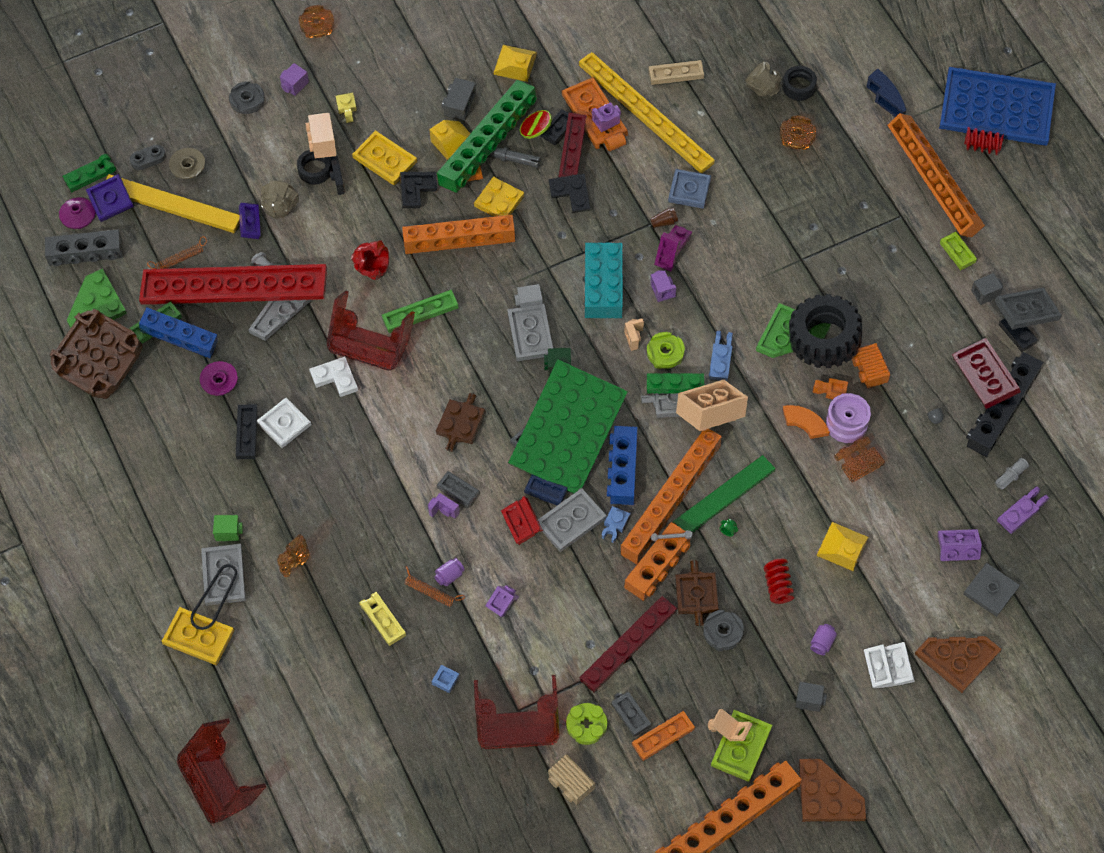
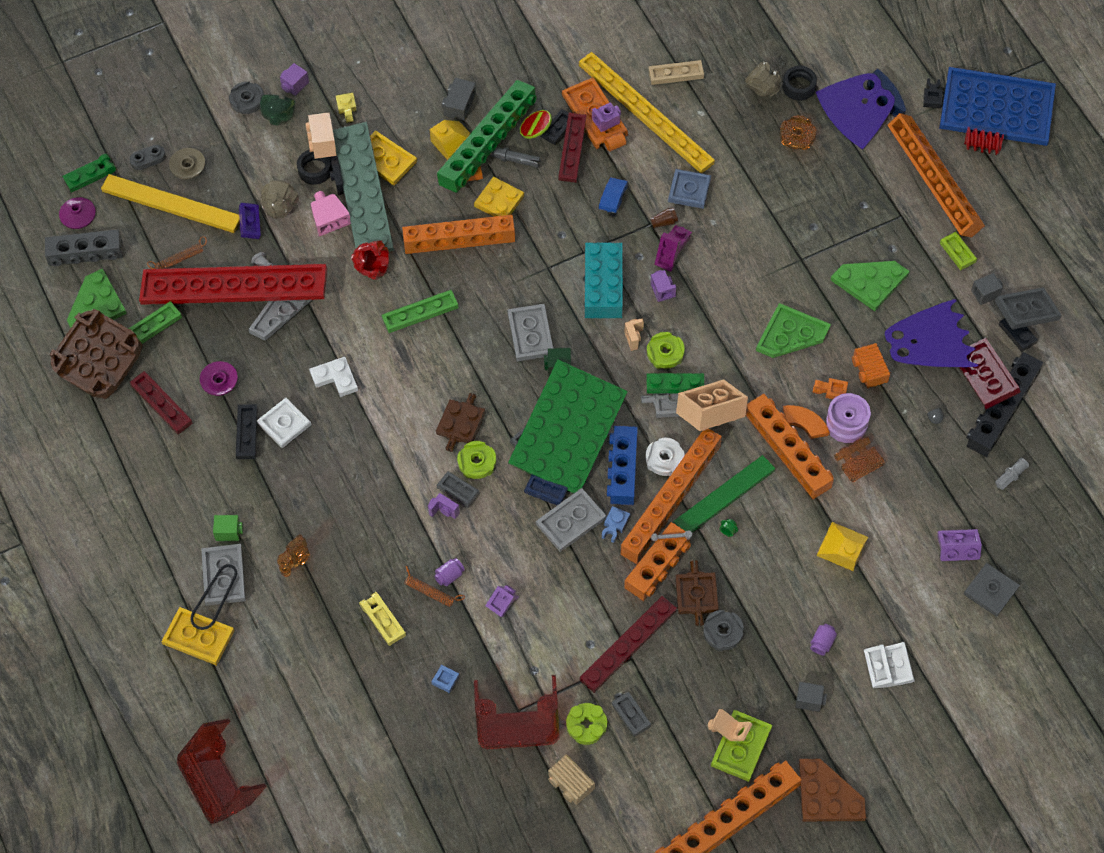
(109, 198): dark purple tile -> none
(161, 402): none -> dark red plate
(178, 332): blue brick -> none
(277, 109): none -> clear green cylinder
(319, 29): clear orange plate -> none
(329, 213): none -> bright pink torso
(362, 185): none -> sand green plate
(365, 345): clear red windscreen -> none
(412, 184): black plate -> none
(472, 469): none -> lime plate
(515, 63): yellow slope -> none
(521, 520): red plate -> none
(528, 296): light grey brick -> none
(574, 187): black plate -> none
(613, 195): none -> blue slope
(657, 449): none -> white plate
(663, 735): orange plate -> none
(720, 358): medium blue hinge -> none
(766, 427): none -> orange brick
(778, 581): red piece -> none
(825, 351): black tyre -> none
(847, 112): none -> dark purple piece
(870, 281): none -> bright green plate
(932, 95): none -> black plate
(937, 338): none -> dark purple piece
(958, 658): dark orange plate -> none
(1021, 511): medium lavender hinge -> none

